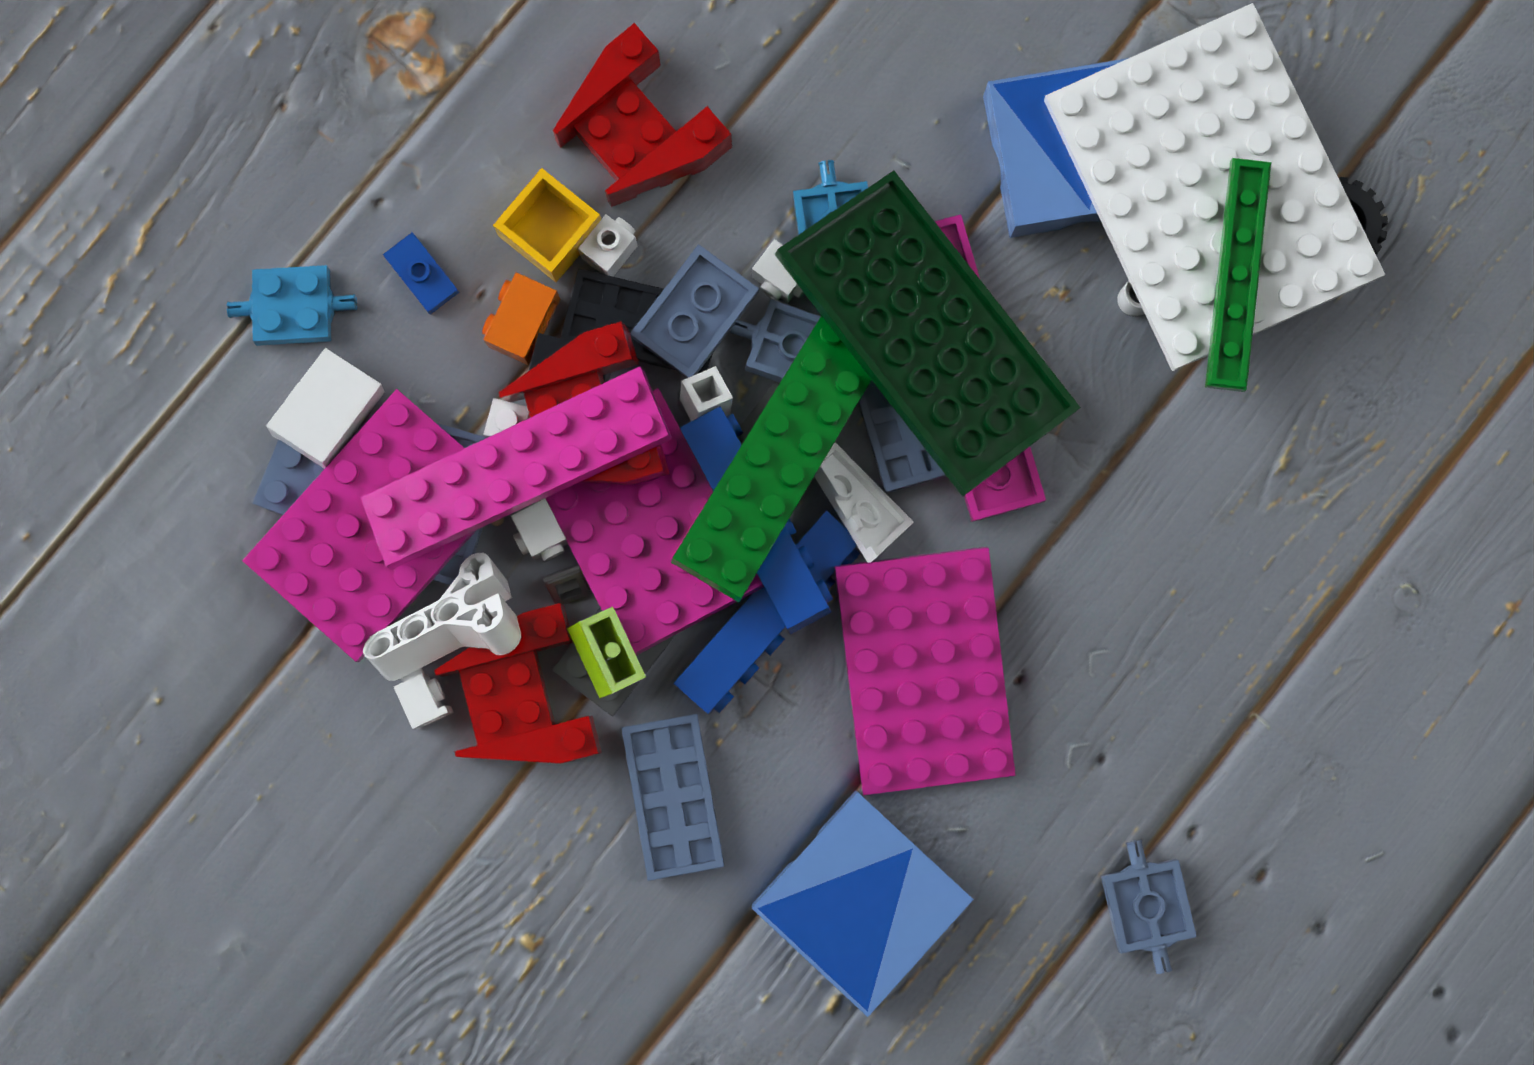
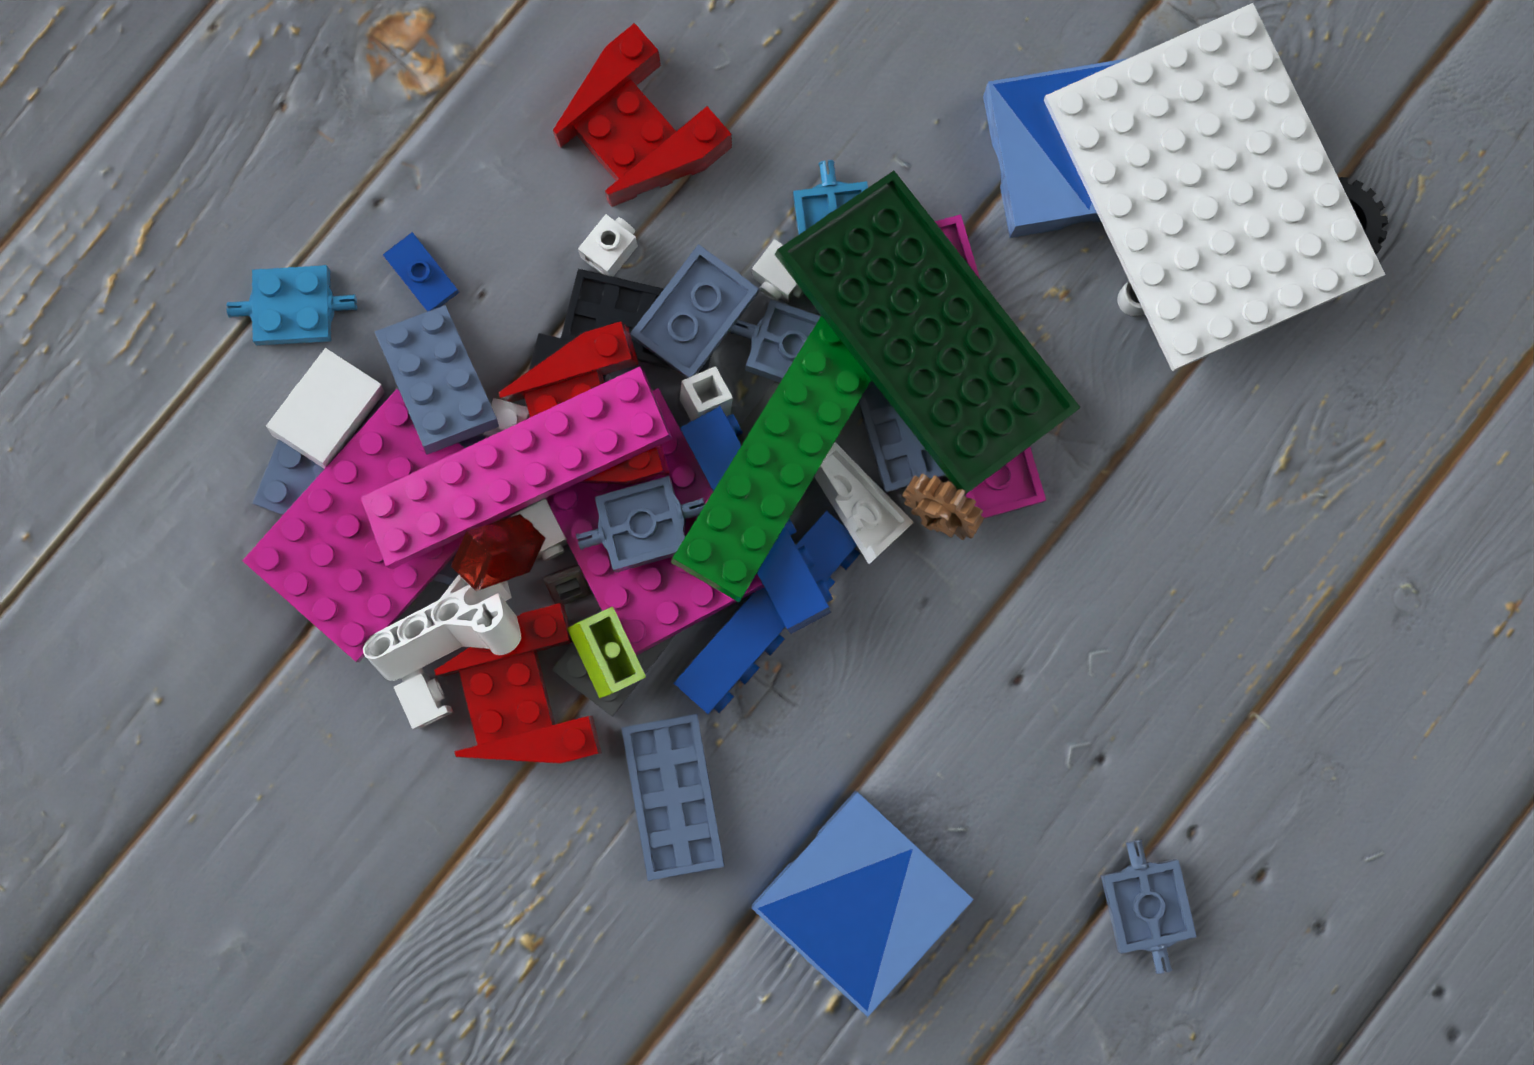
(436, 379): none -> sand blue plate
(498, 552): none -> clear red brick
(522, 314): orange brick -> none
(547, 224): yellow piece -> none
(640, 523): none -> sand blue plate
(925, 670): dark pink plate -> none
(943, 507): none -> medium nougat gear
(1238, 275): green tile -> none

